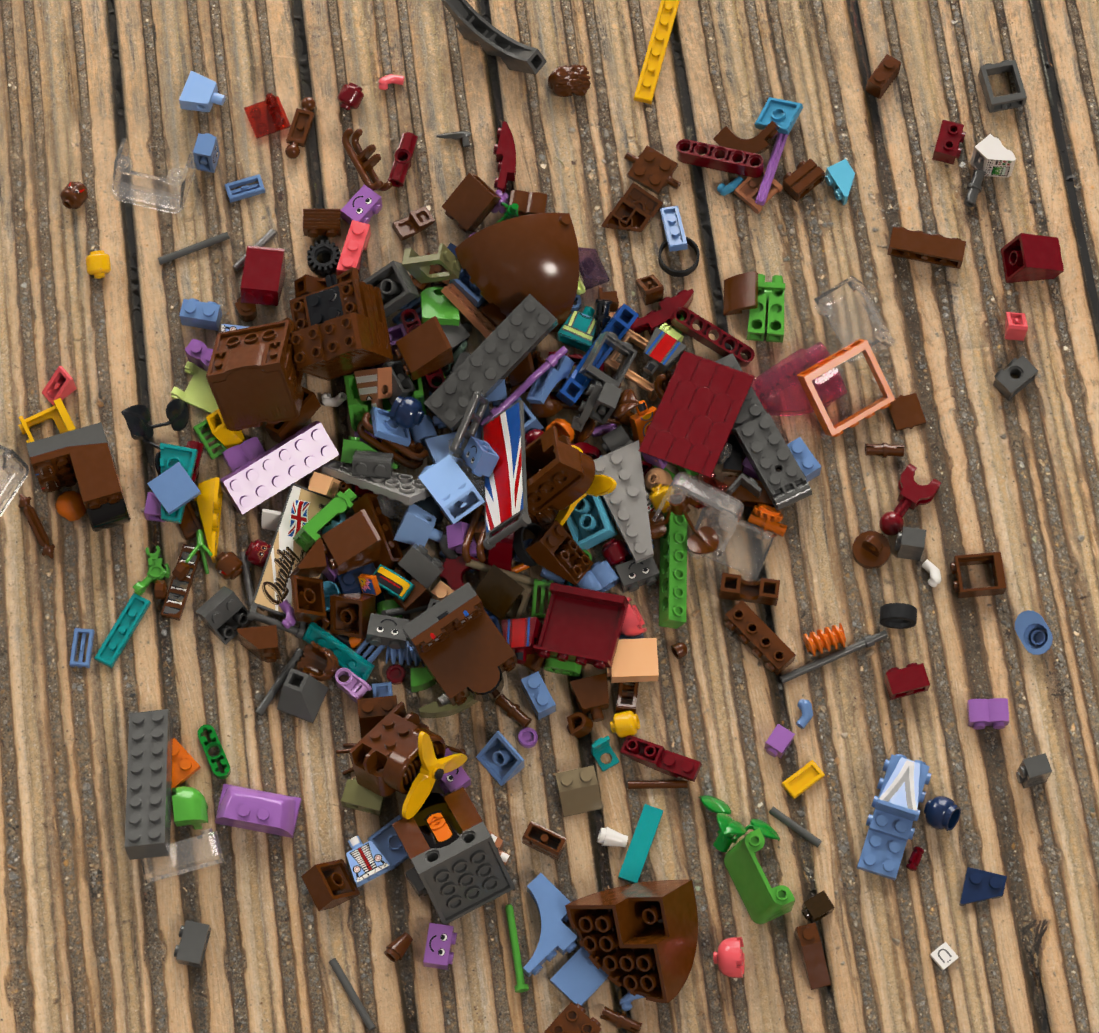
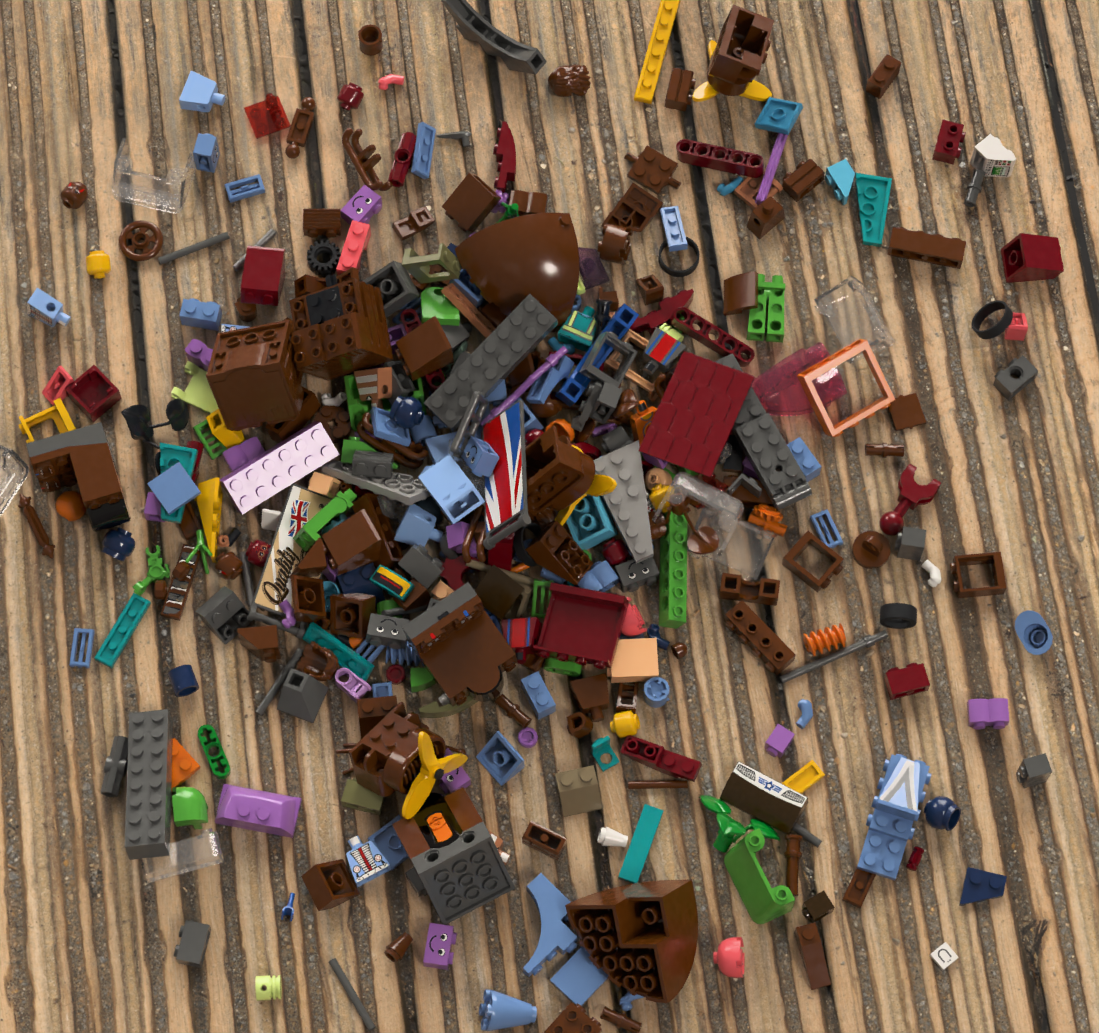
(46, 309): none -> light blue torso
(93, 393): none -> dark red container
(115, 767): none -> dark grey piece
(118, 544): none -> dark blue piece
(144, 226): none -> reddish brown plate
(183, 680): none -> dark blue piece
(228, 540): none -> arm
(273, 985): none -> yellowish green piece
(288, 910): none -> blue hand
(336, 414): none -> reddish brown plate
(369, 584): tile -> none
(370, 40): none -> reddish brown piece
(423, 150): none -> medium blue tile
(504, 1011): none -> medium blue cone
(521, 986): bright green bar -> none
(555, 345): none -> dark azure arm
(615, 243): none -> reddish brown brick
(653, 632): none -> dark blue arm
(656, 692): none -> medium blue piece
(679, 89): none -> reddish brown brick
(738, 57): none -> reddish brown brick
(756, 145): reddish brown arch -> none
(764, 798): none -> dark brown slope
(768, 215): none -> reddish brown torso
(792, 855): none -> reddish brown pin
(807, 539): none -> reddish brown window
(832, 544): none -> medium blue tile
(858, 888): none -> reddish brown tile
(872, 203): none -> teal wing
(985, 311): none -> black tyre
(1006, 101): dark grey window -> none

